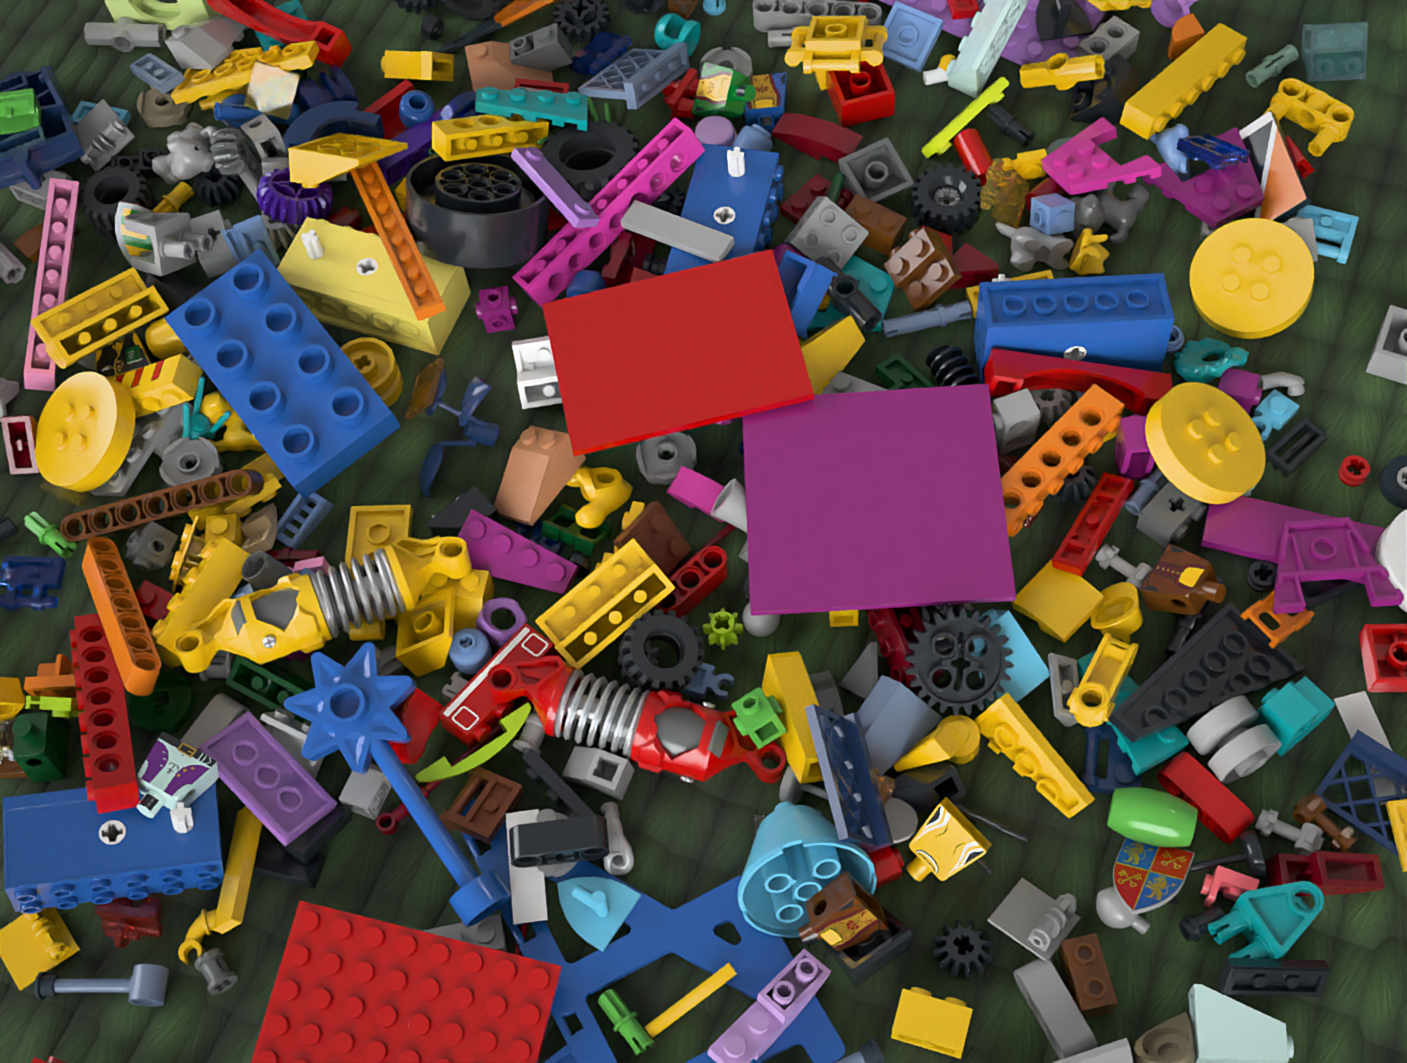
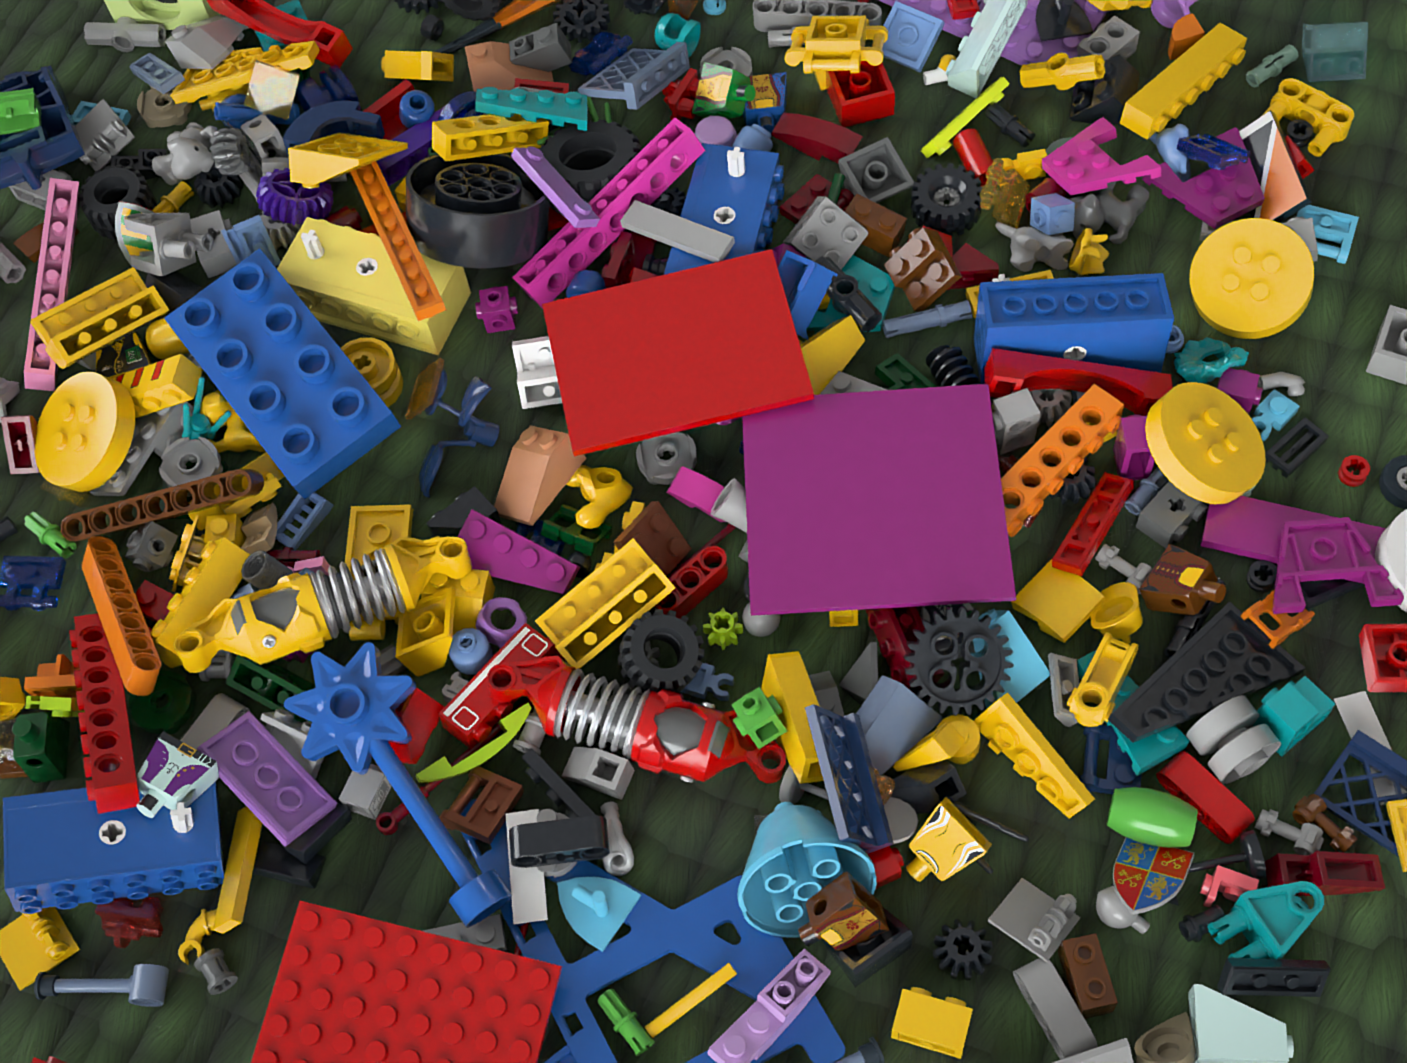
(1299, 126): none -> black bush

